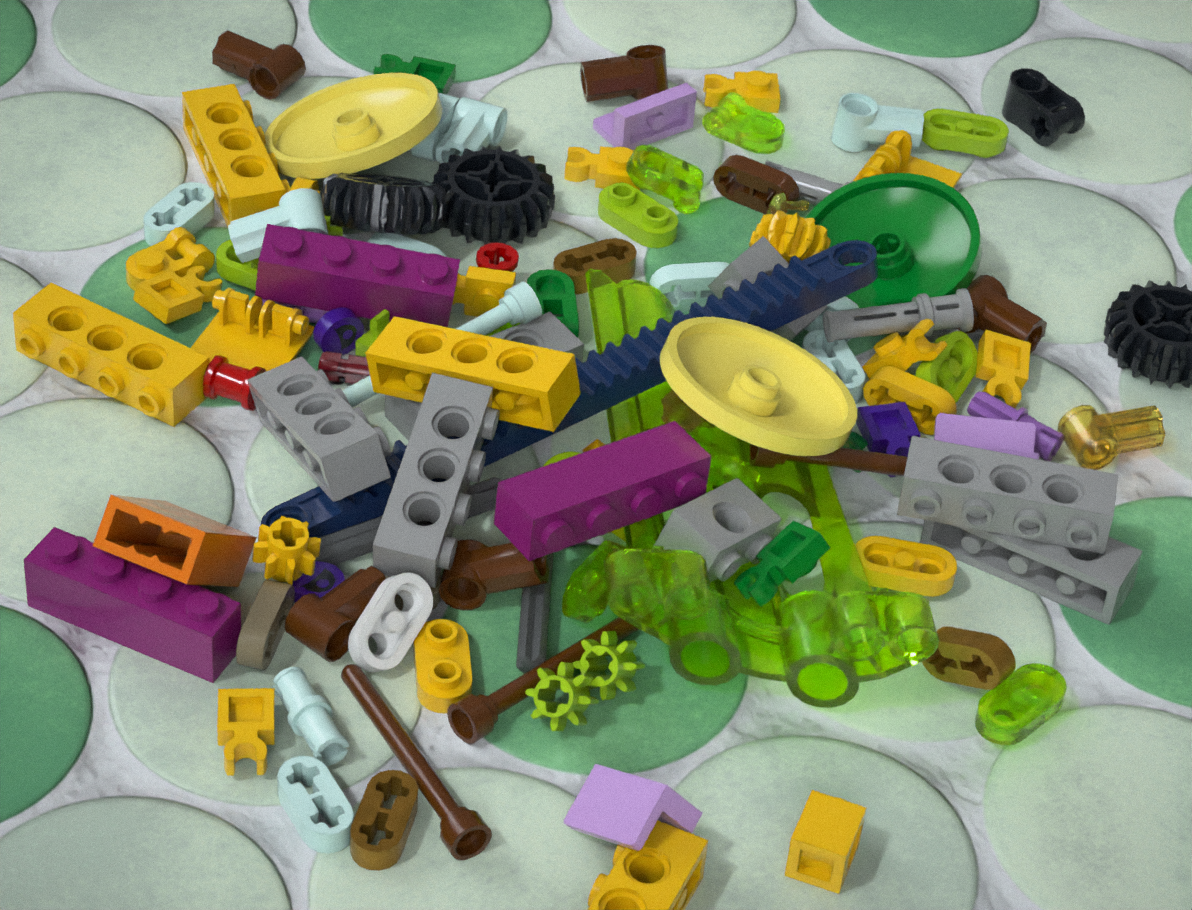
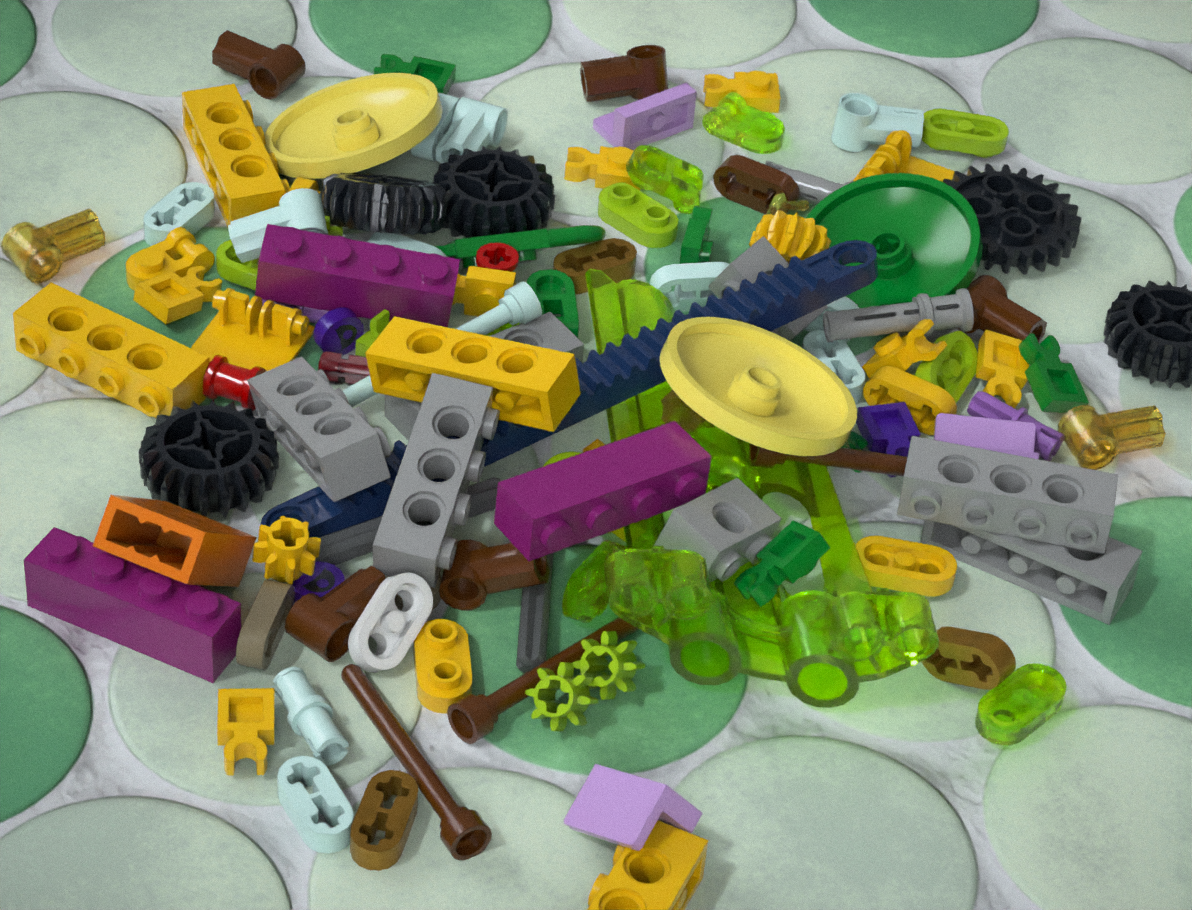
(44, 249): none -> clear yellow piece
(209, 458): none -> black gear
(525, 242): none -> green plate
(695, 245): none -> green plate
(825, 841): yellow brick -> none
(1019, 217): none -> black gear
(1041, 107): black piece -> none
(1052, 382): none -> green plate

